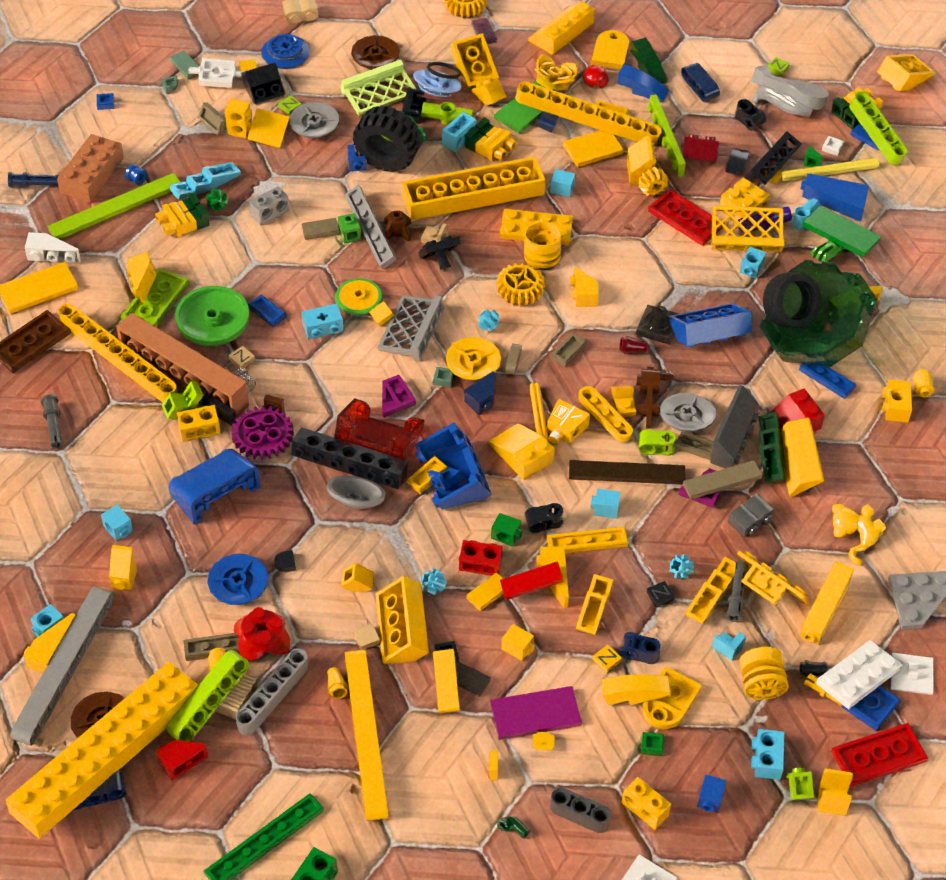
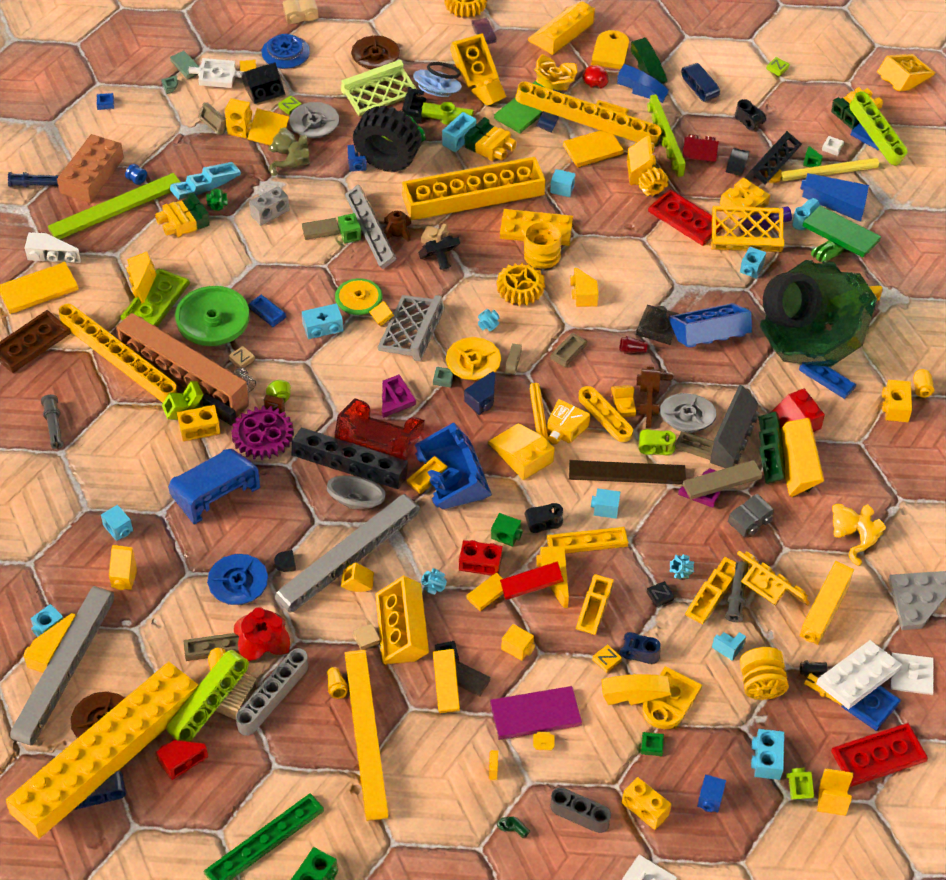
(279, 389): none -> lime cone
(285, 143): none -> olive animal
(346, 553): none -> light grey beam
(788, 94): light grey animal -> none

